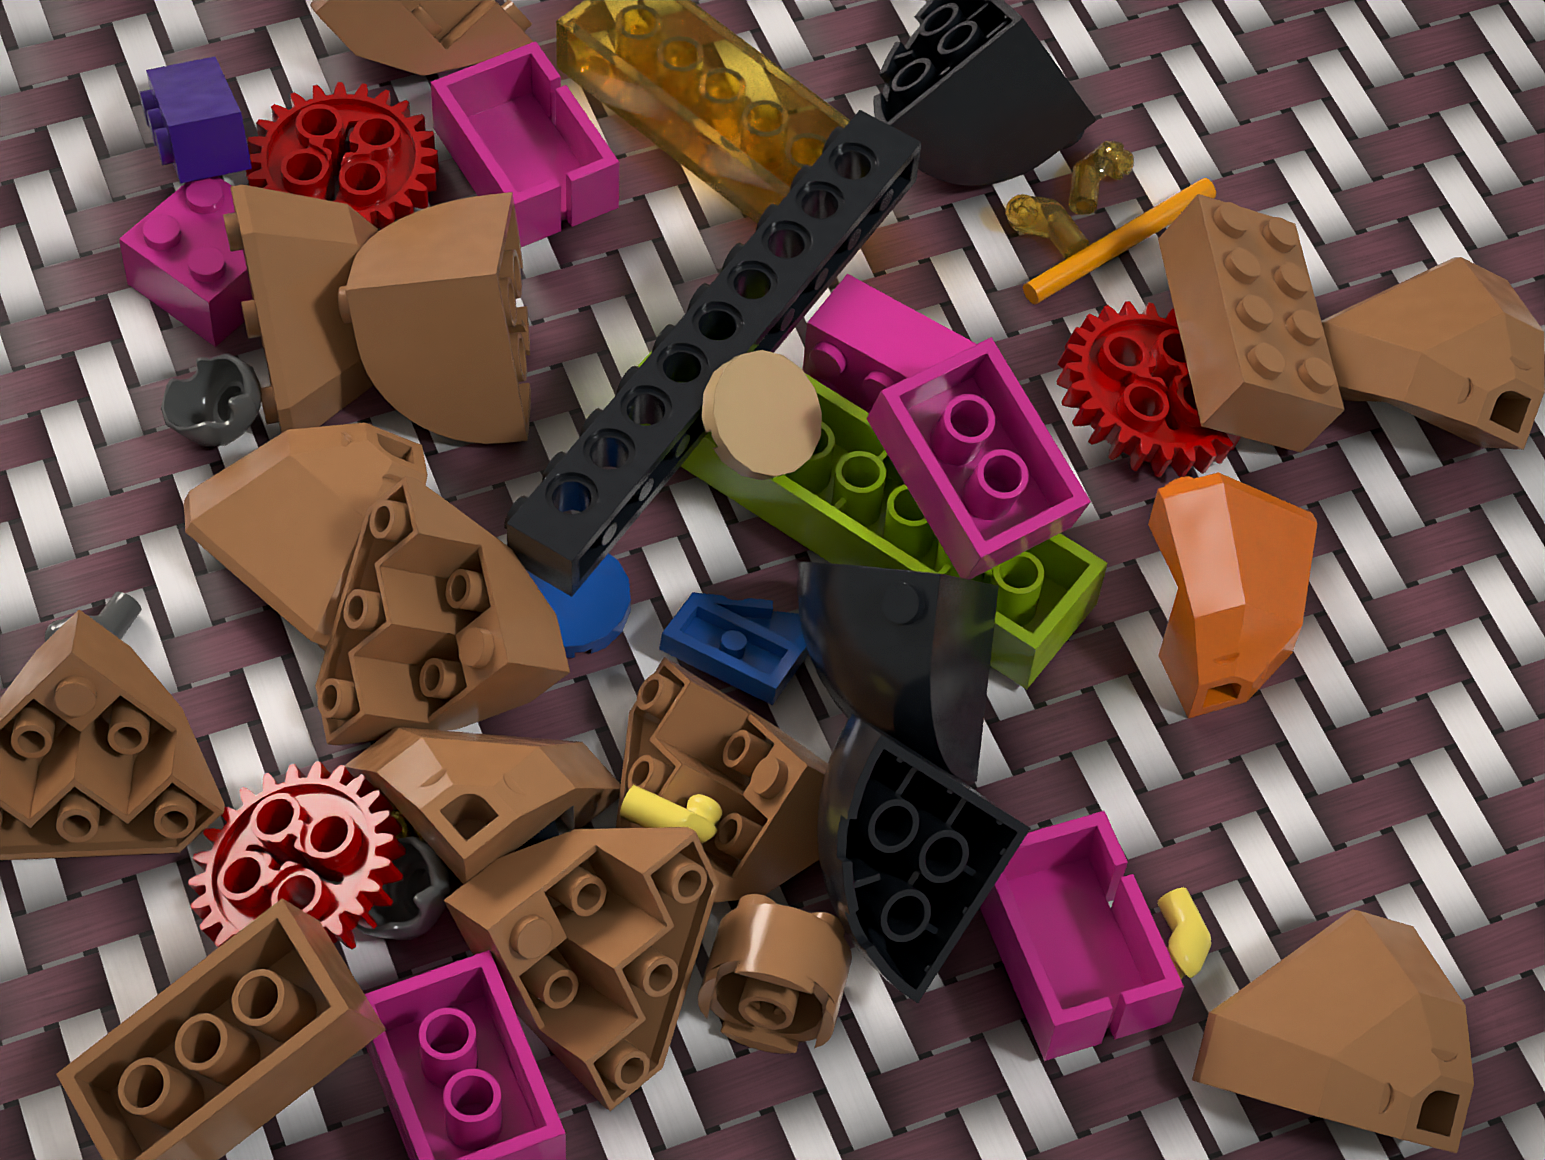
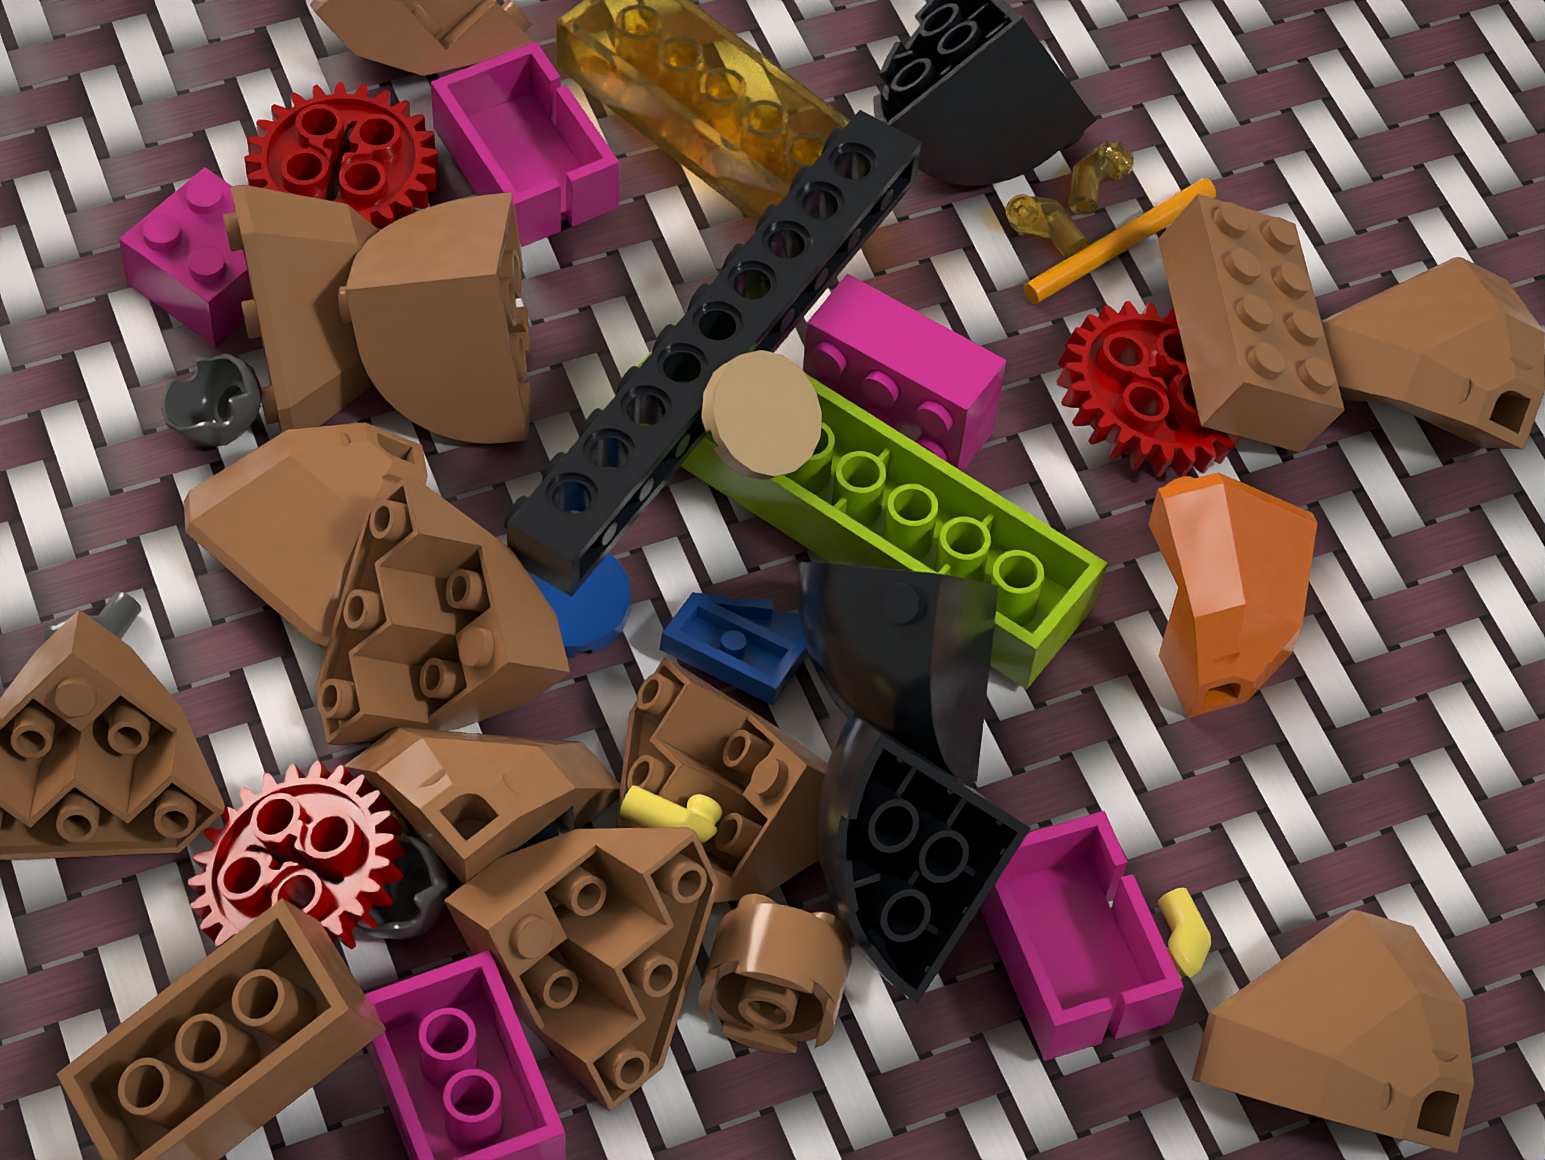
(195, 120): dark purple brick -> none
(977, 459): dark pink brick -> none

